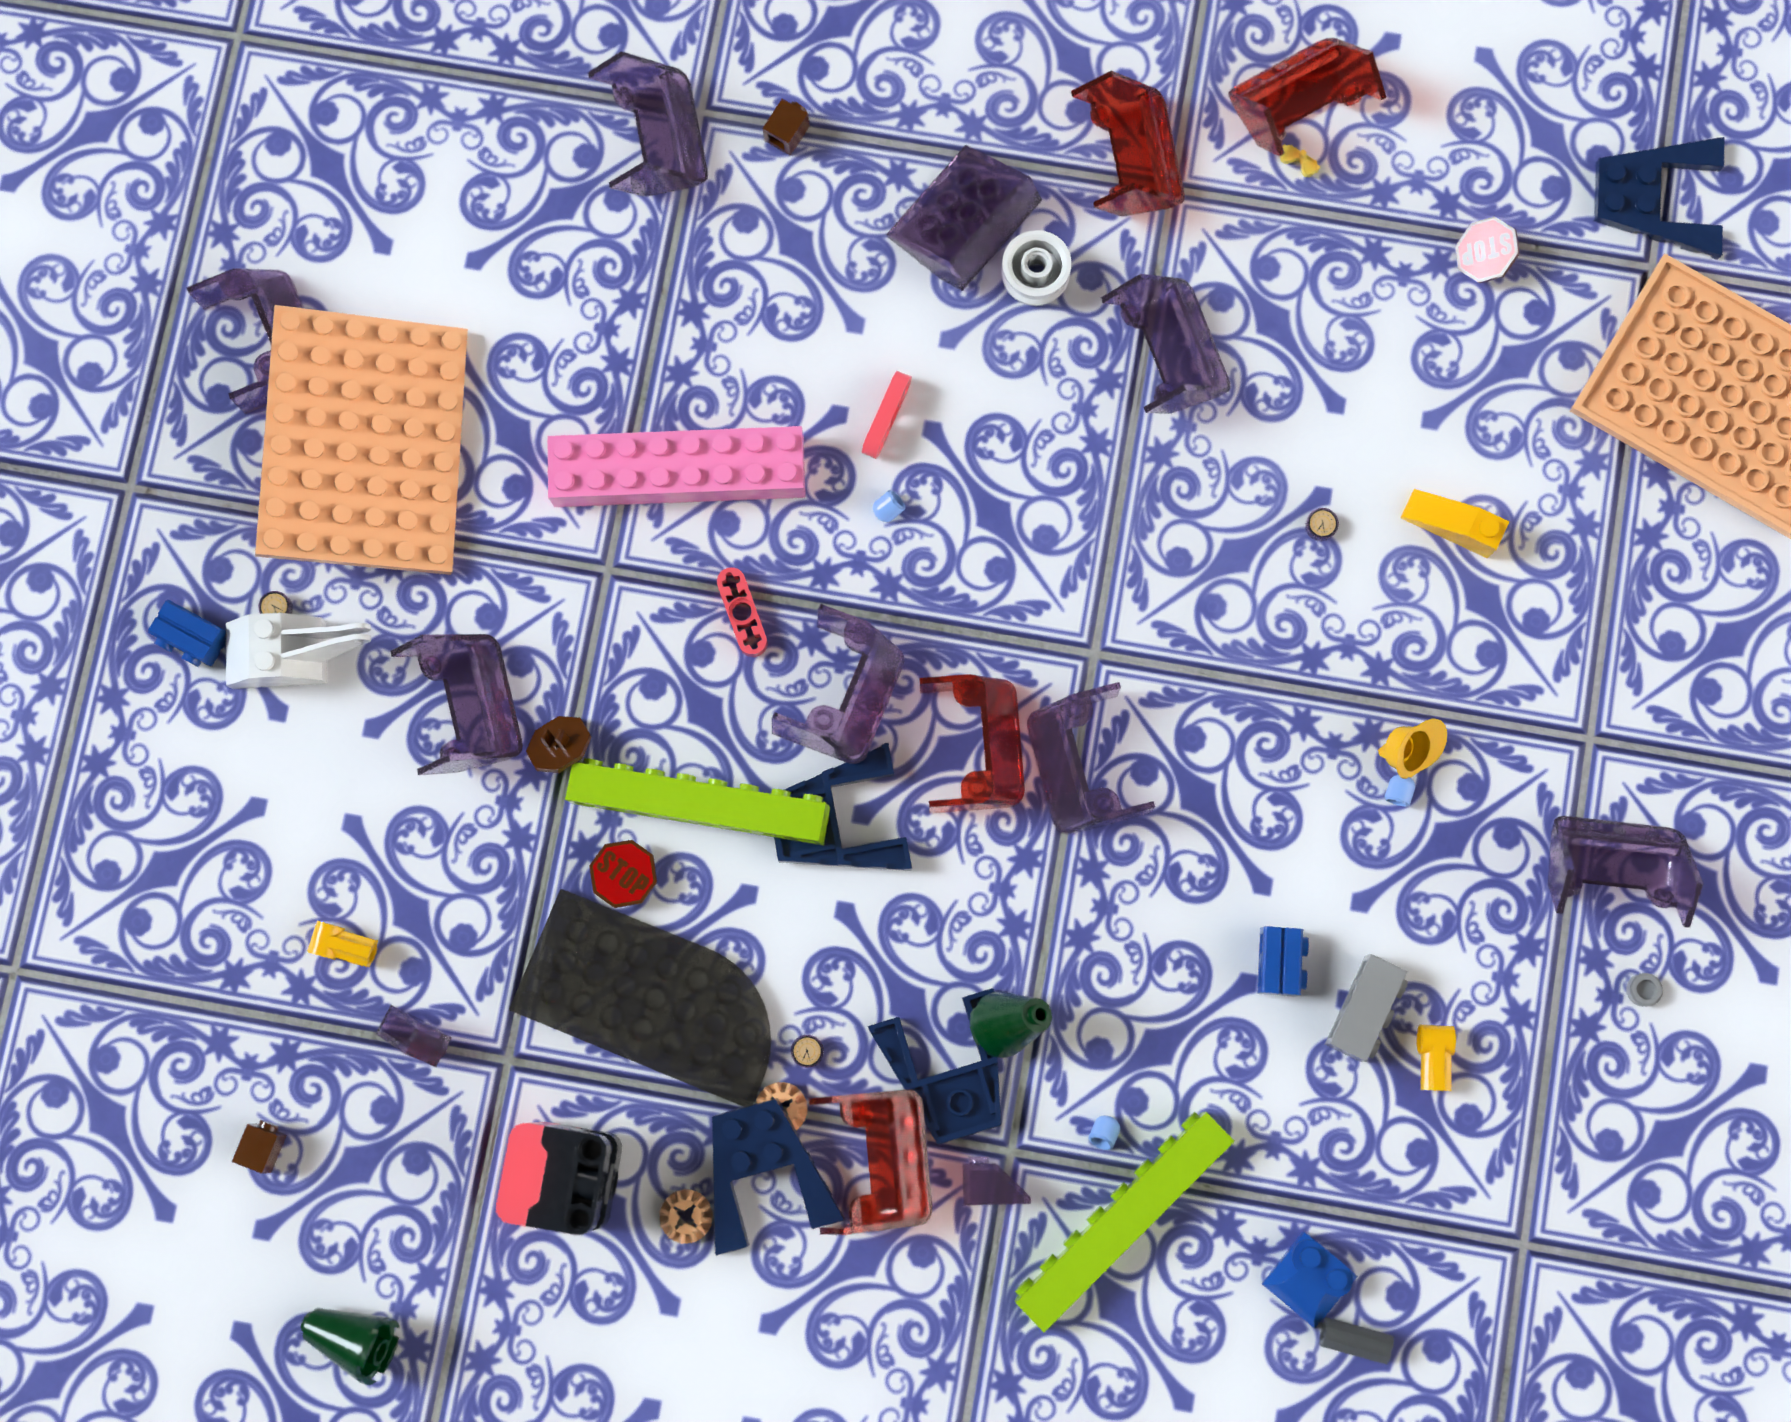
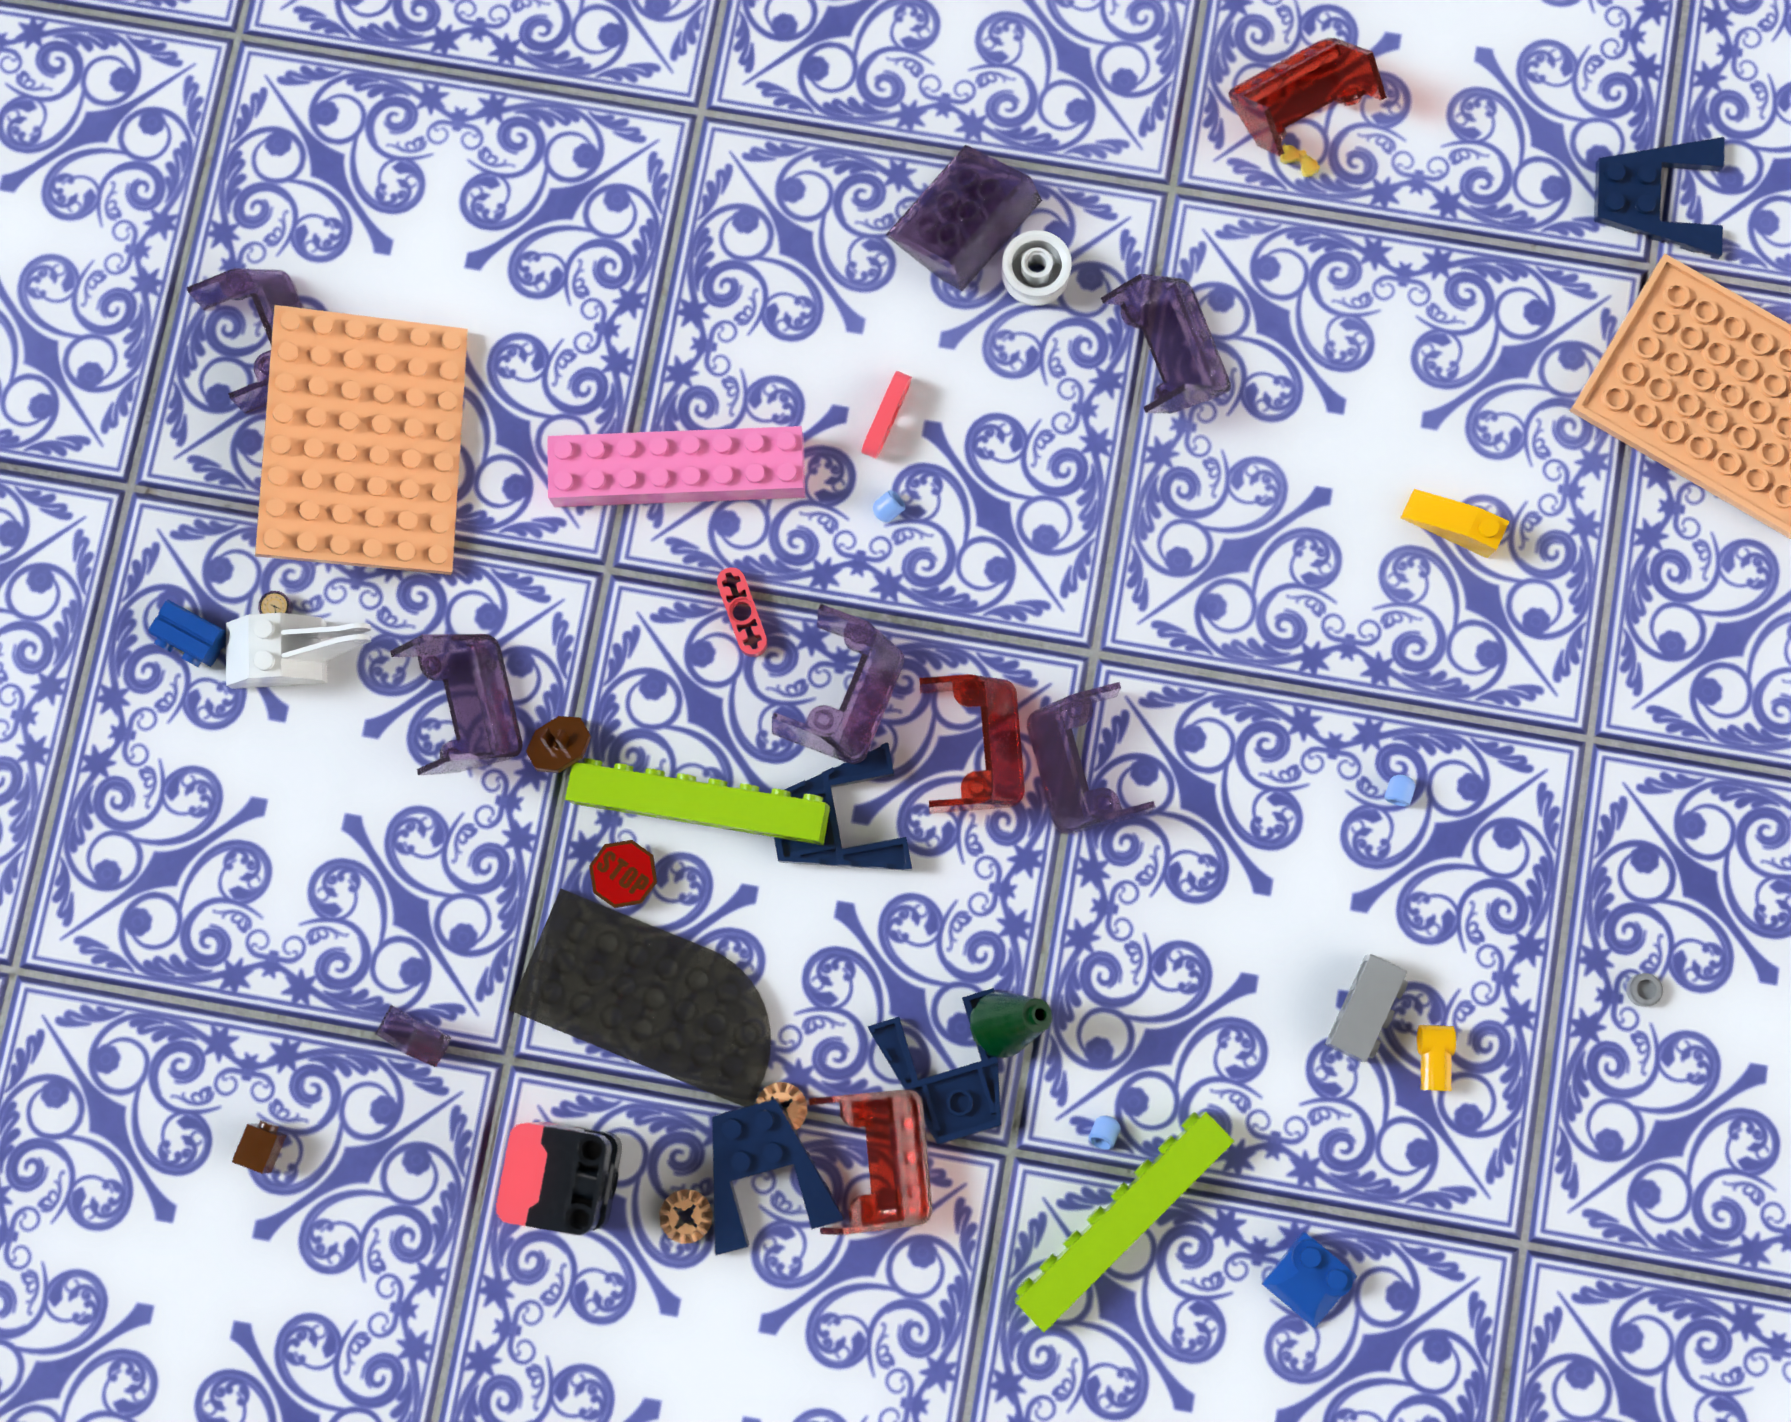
(335, 943): yellow piece -> none
(352, 1341): dark green cone -> none
(664, 122): clear purple windscreen -> none
(786, 126): reddish brown brick -> none
(807, 1051): tile -> none
(989, 1185): clear purple slope -> none
(1139, 141): clear red windscreen -> none
(1281, 961): blue brick -> none
(1321, 524): tile -> none
(1356, 1340): dark grey axle -> none
(1415, 747): yellow piece -> none
(1487, 249): piece -> none
(1624, 857): clear purple windscreen -> none

